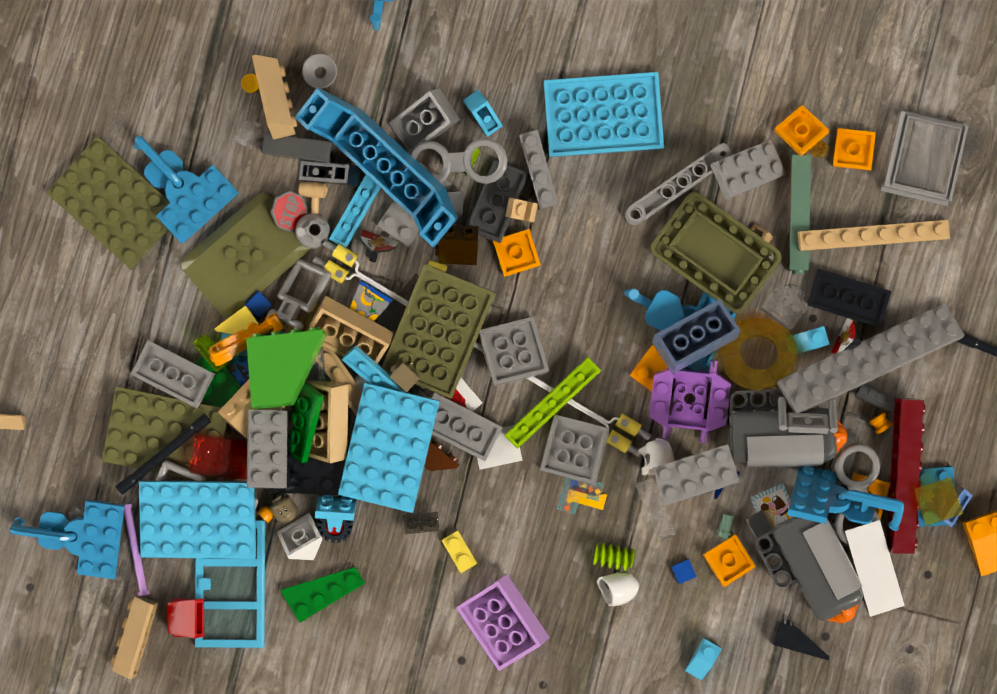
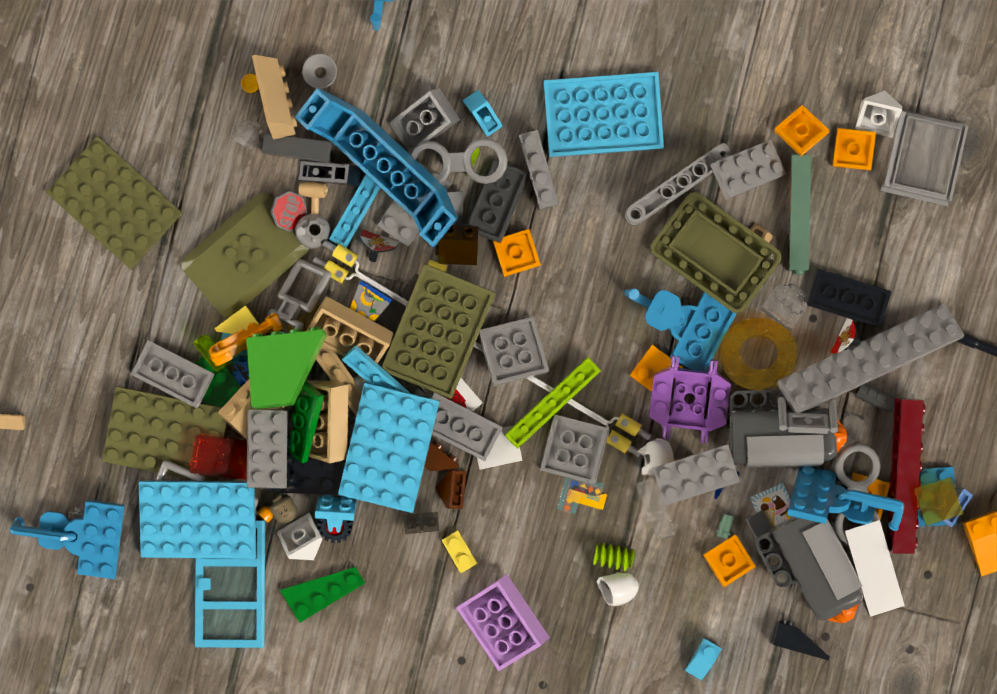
(135, 551): lavender bar -> none
(135, 636): tan slope -> none
(186, 617): torso -> none
(195, 201): dark azure plate -> none
(195, 427): black piece -> none
(258, 304): blue tile -> none
(318, 369): clear slope -> none
(404, 375): dark tan brick -> none
(452, 489): none -> reddish brown slope
(521, 210): tan brick -> none
(683, 571): blue tile -> none
(696, 336): sand blue brick -> none
(811, 339): medium azure slope -> none
(824, 148): clear yellow plate -> none
(873, 235): tan plate -> none
(879, 114): none -> white slope
(880, 423): light orange wheel -> none

